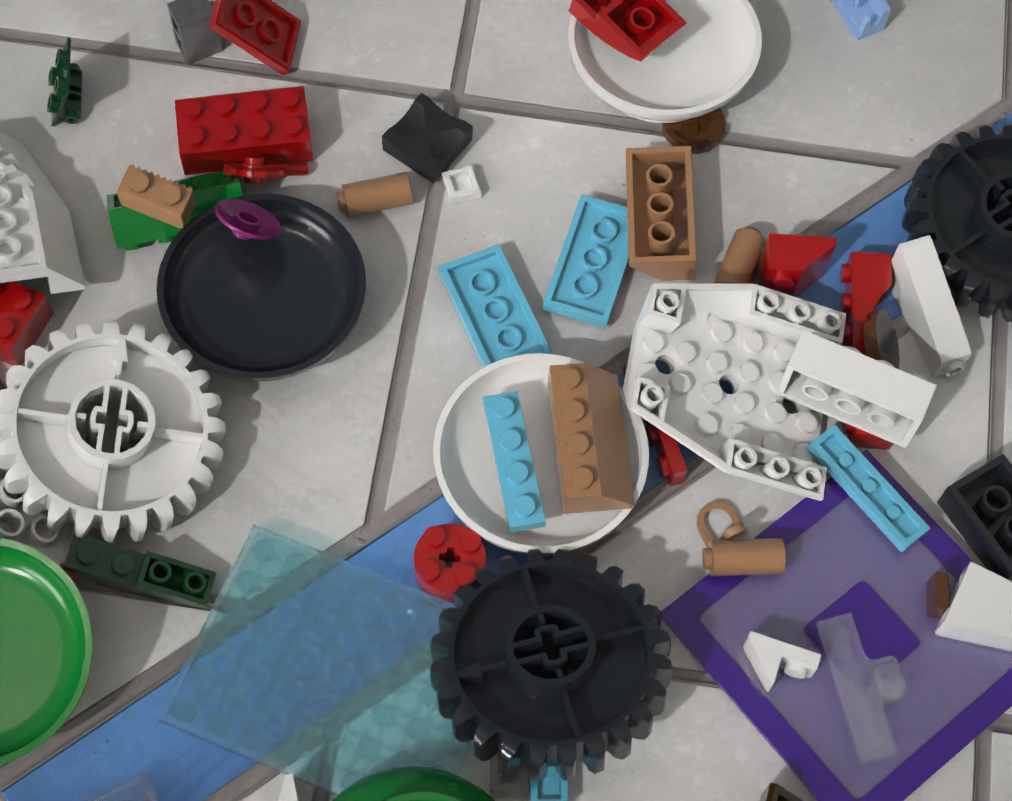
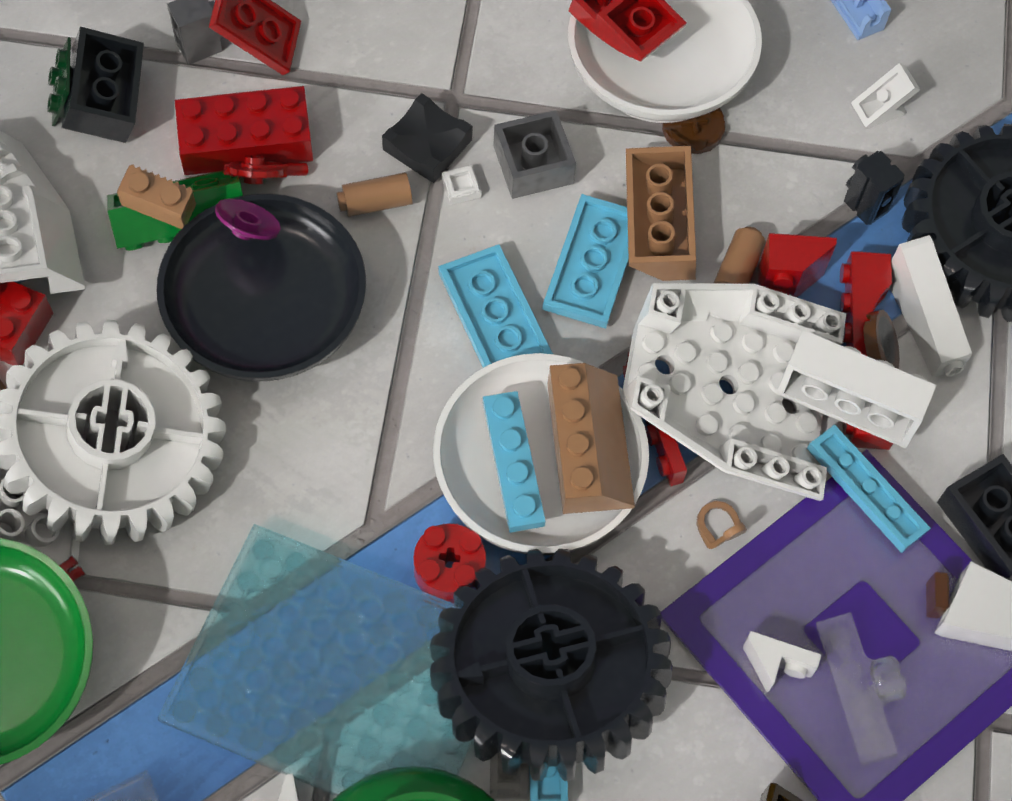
(103, 85): none -> black brick
(139, 573): dark green slope -> none
(534, 154): none -> flat silver brick
(744, 557): medium nougat brick -> none
(873, 186): none -> black brick
(885, 97): none -> white slope

